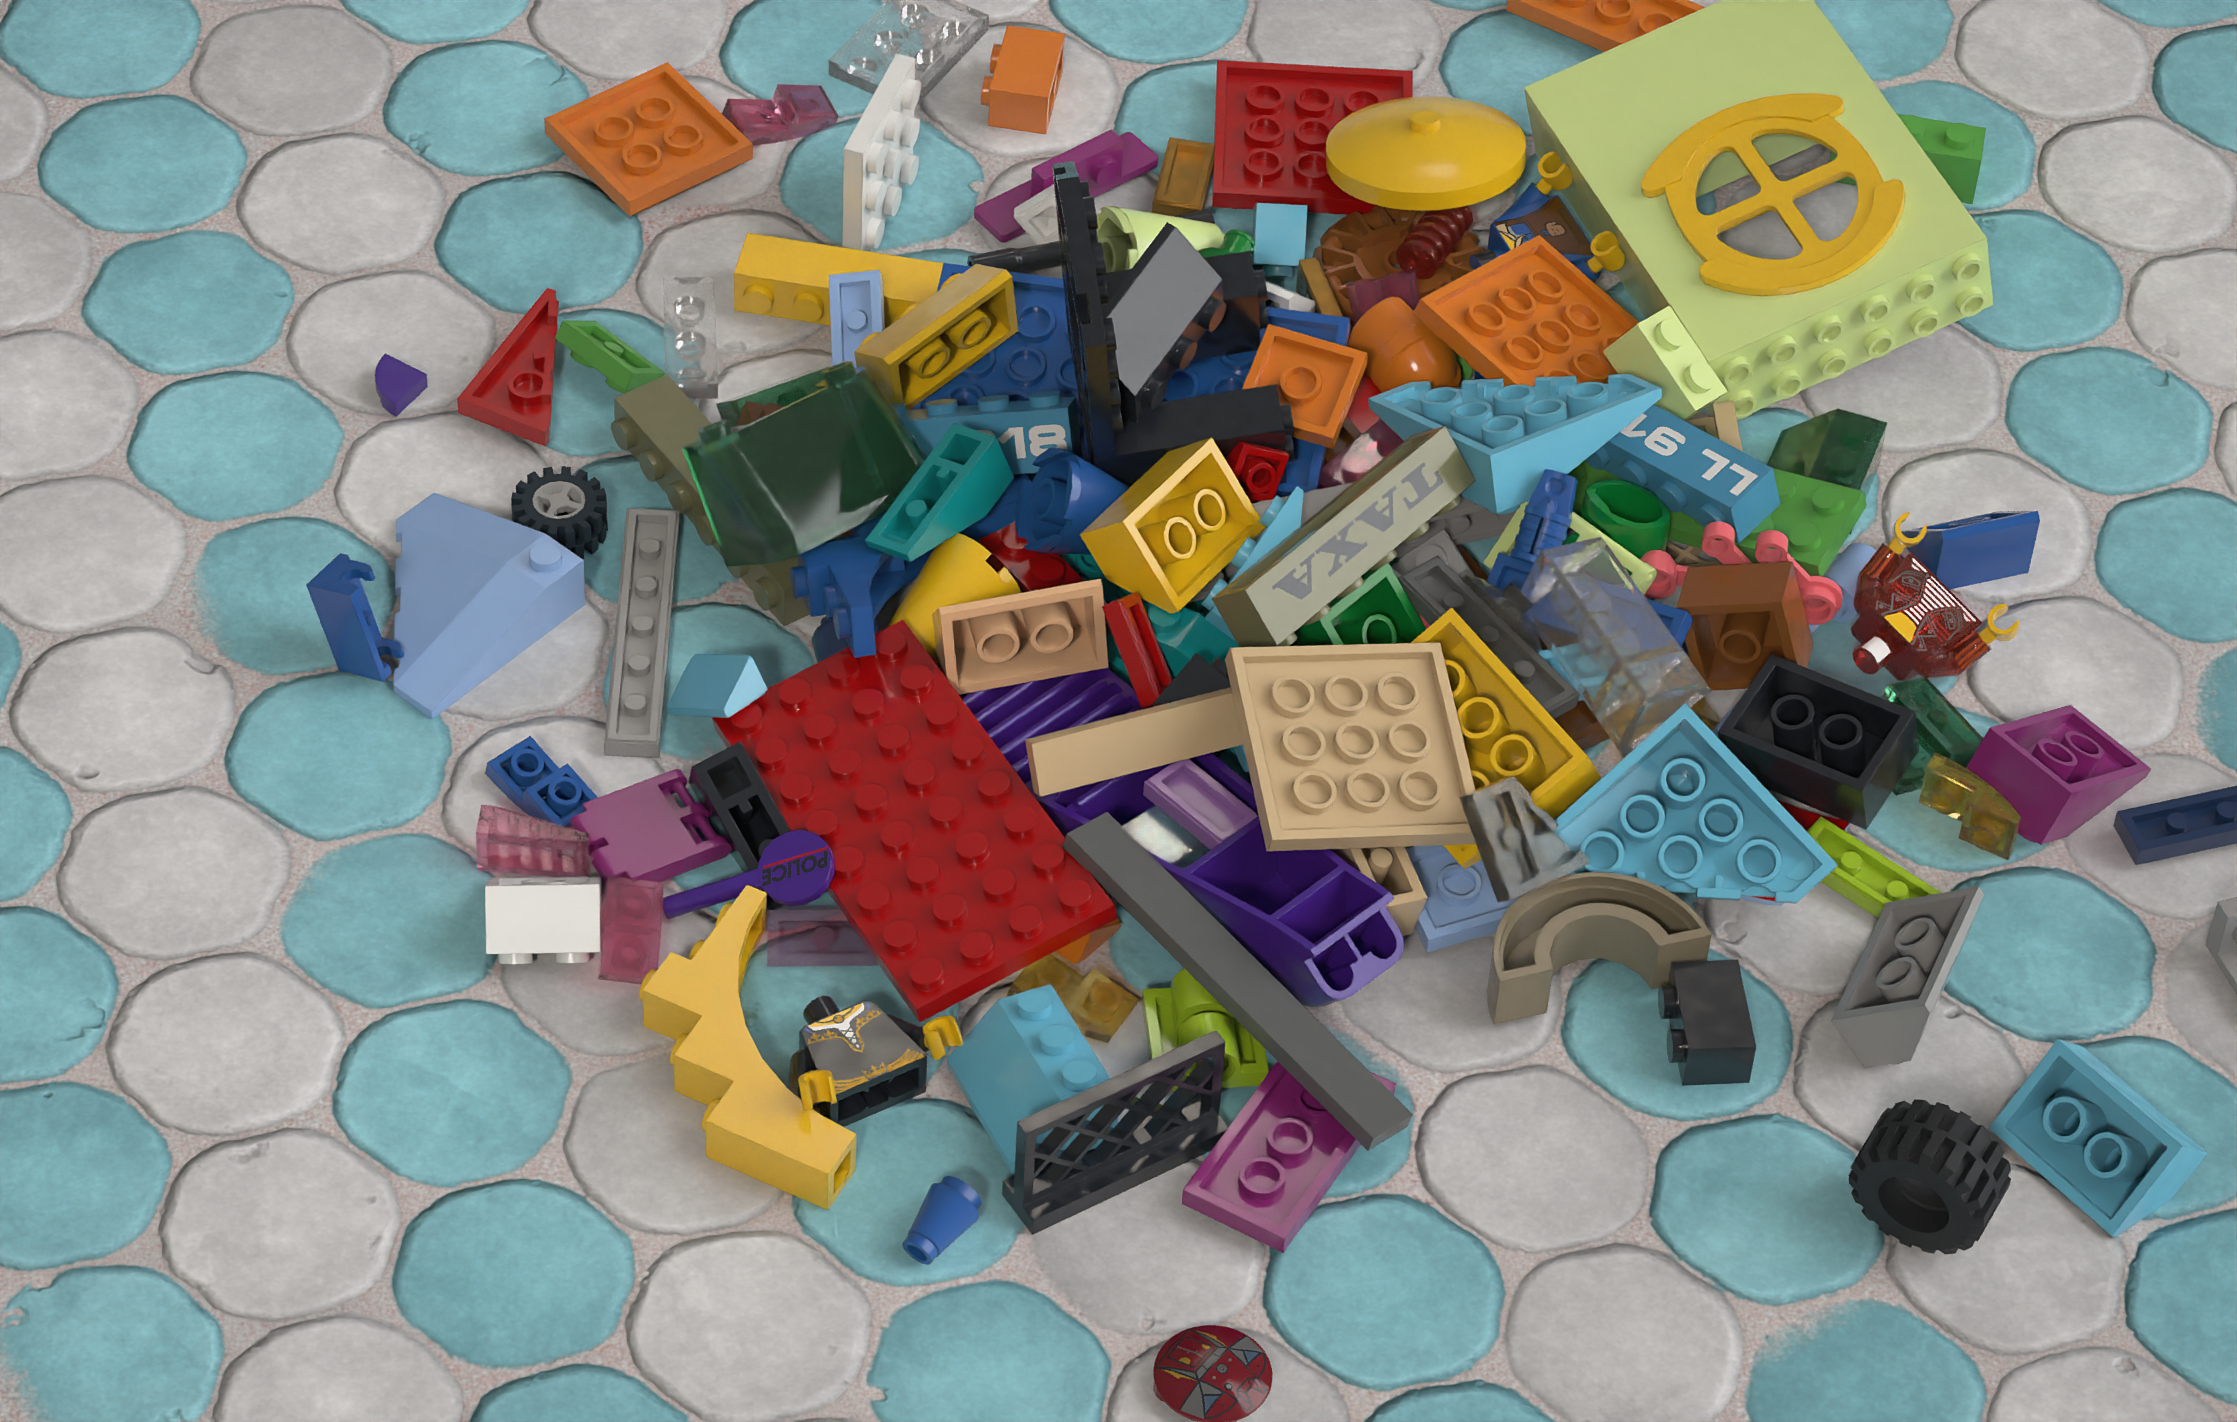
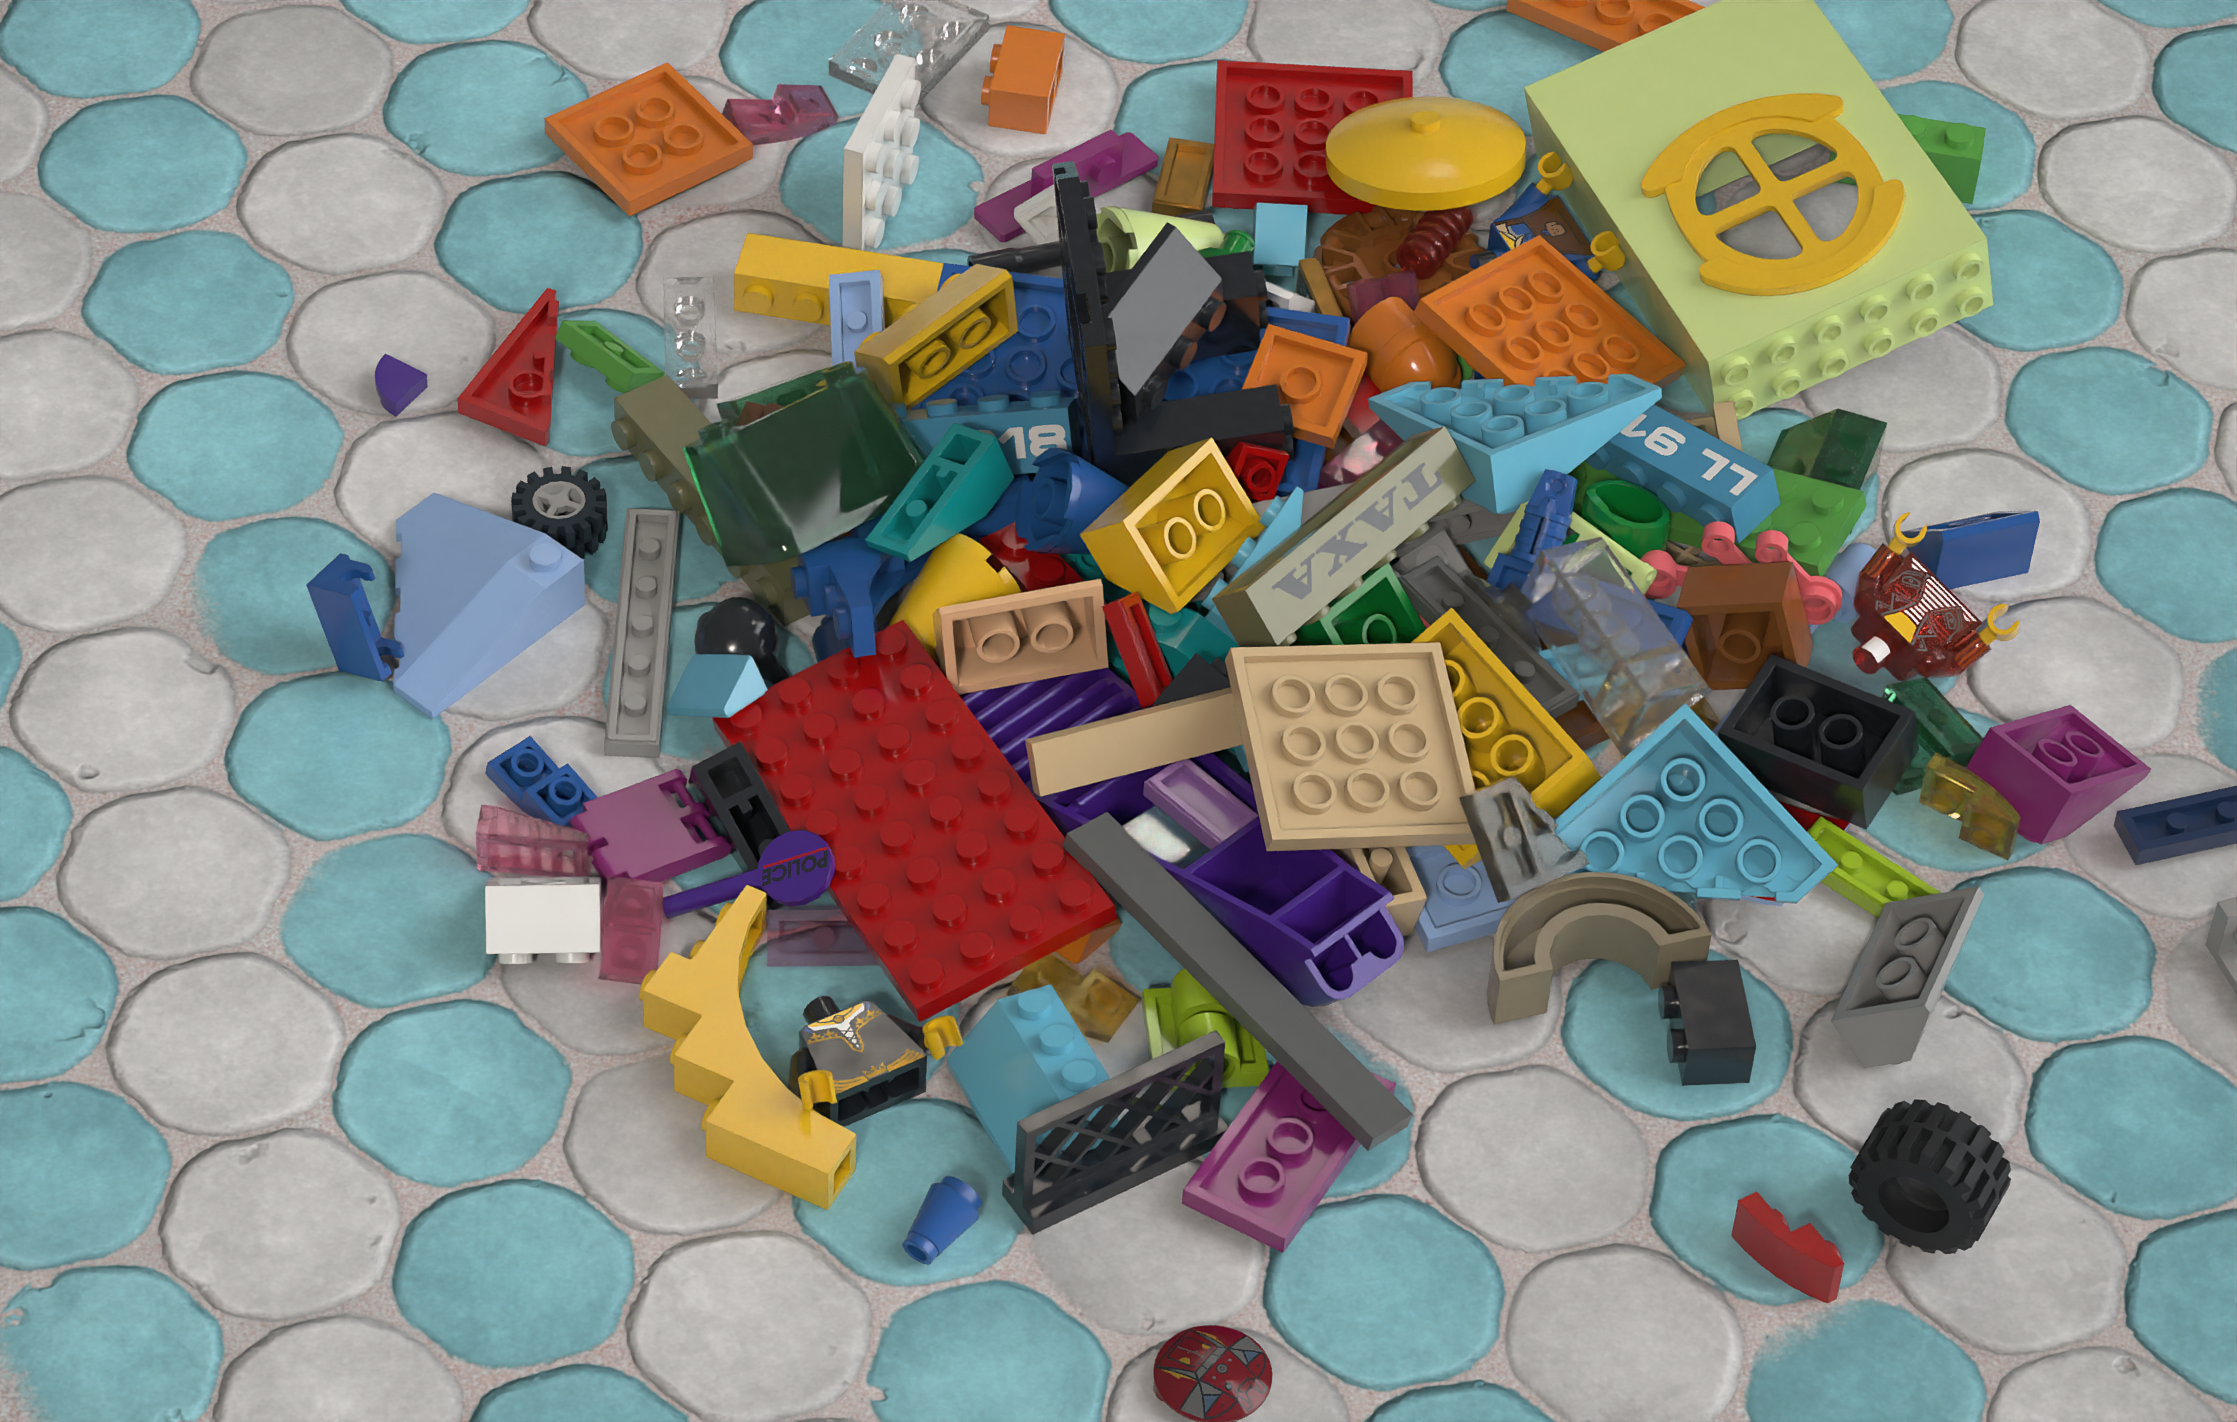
(742, 628): none -> black hair
(1669, 358): yellowish green brick -> none
(1794, 1257): none -> red slope
(2096, 1139): medium azure slope -> none

